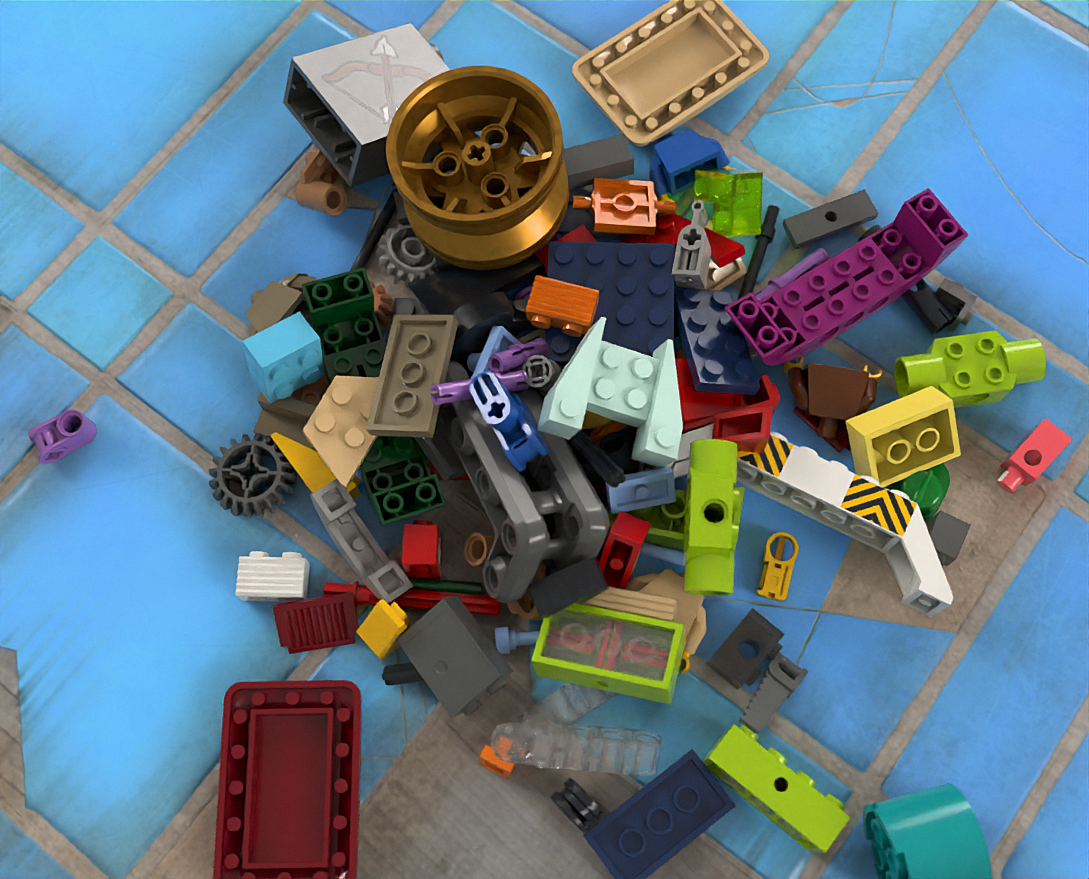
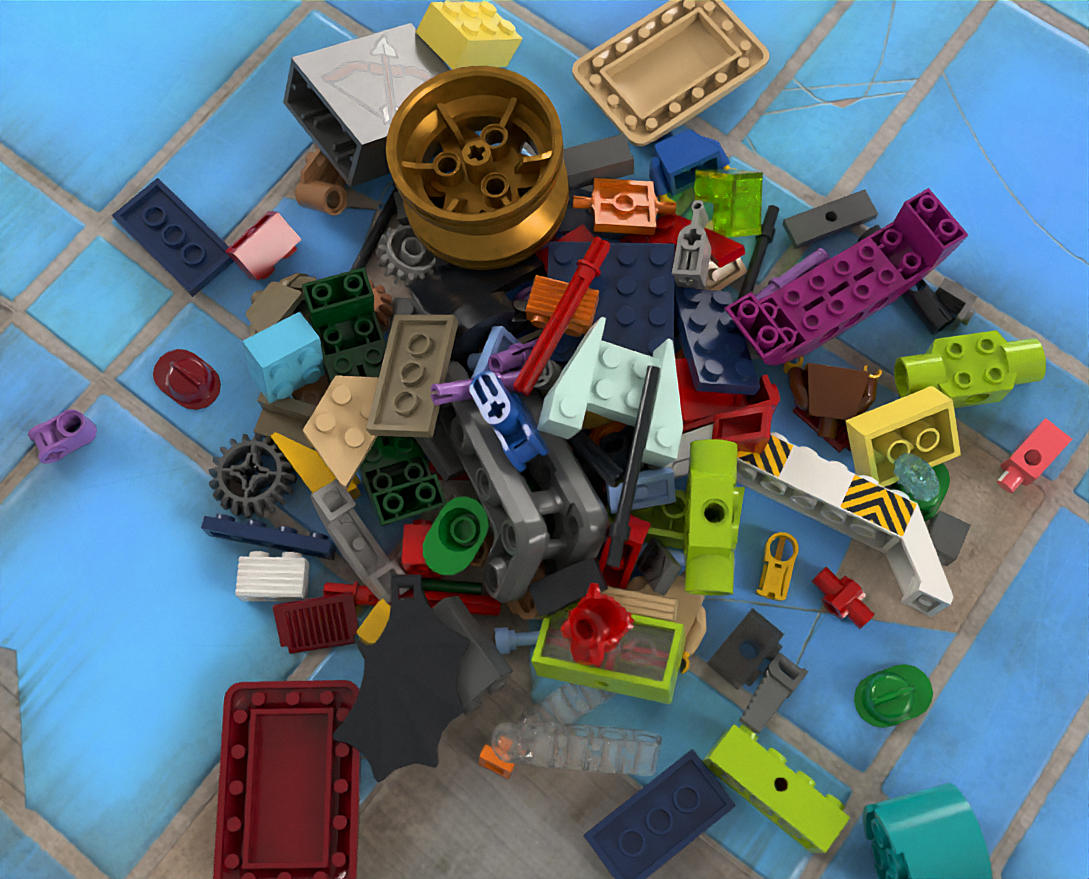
(174, 237): none -> dark blue plate
(187, 379): none -> dark red piece
(257, 534): none -> dark blue plate
(264, 246): none -> brick
(405, 685): none -> black animal
(455, 536): none -> green piece
(469, 34): none -> light yellow brick
(579, 802): black wheel -> none
(584, 275): none -> red axle
(595, 626): none -> red hair
(620, 531): none -> black bar
(658, 566): none -> dark grey tile
(843, 597): none -> red axle
(893, 695): none -> green piece
(924, 484): none -> clear light blue gear

